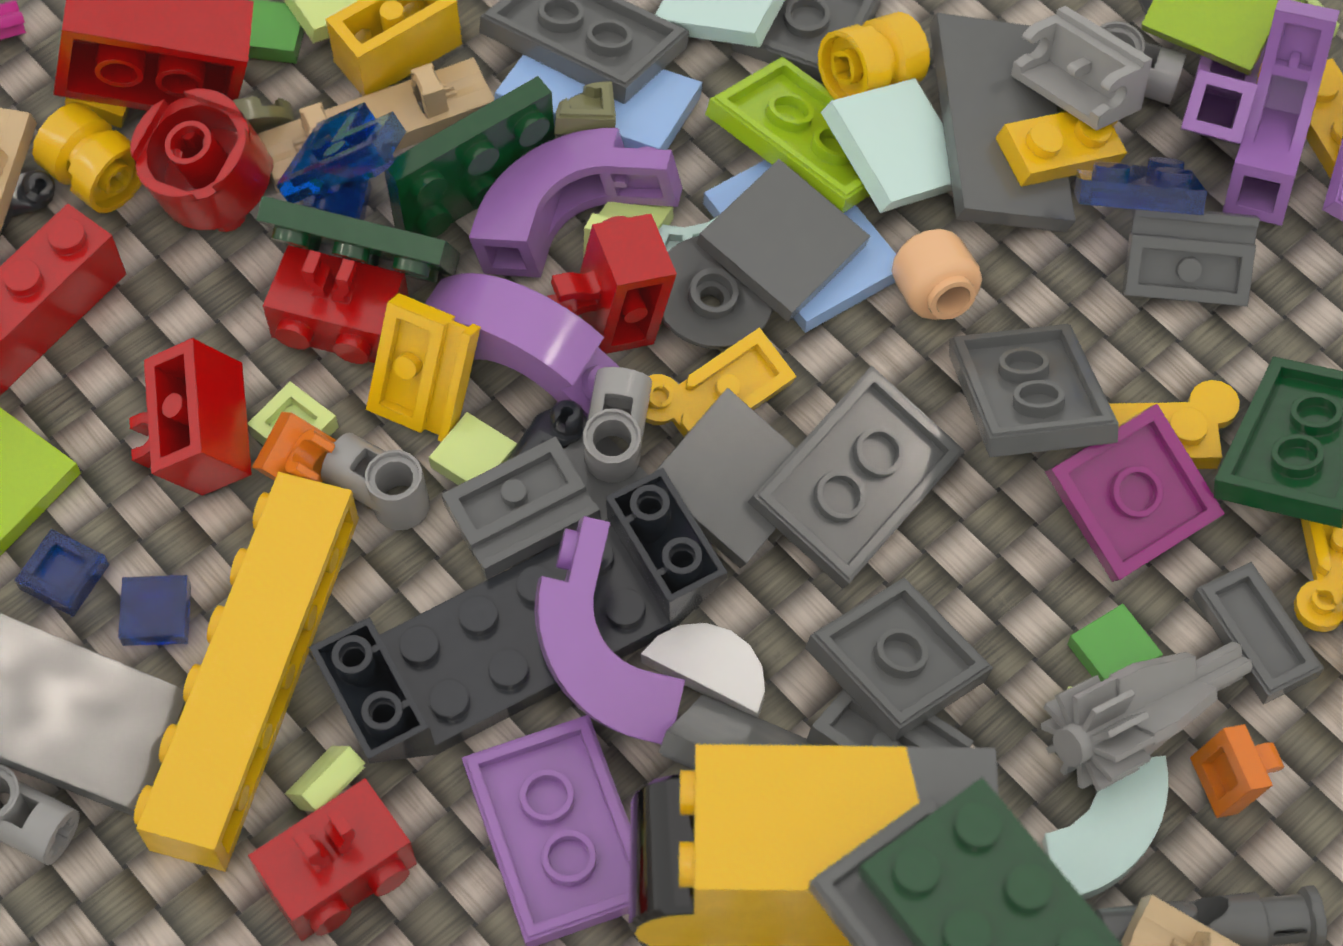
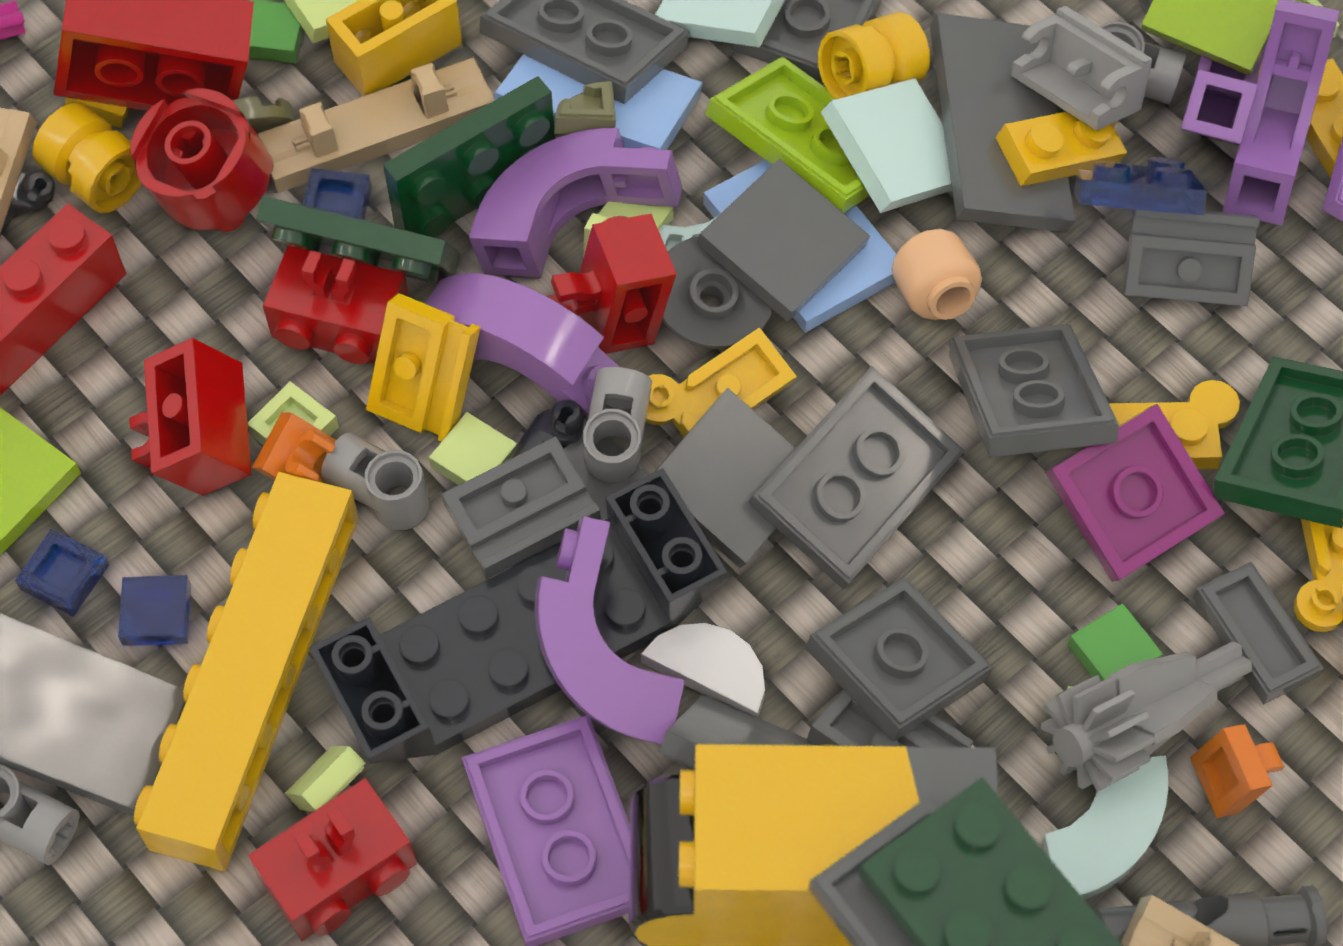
(341, 150): clear blue plate -> none

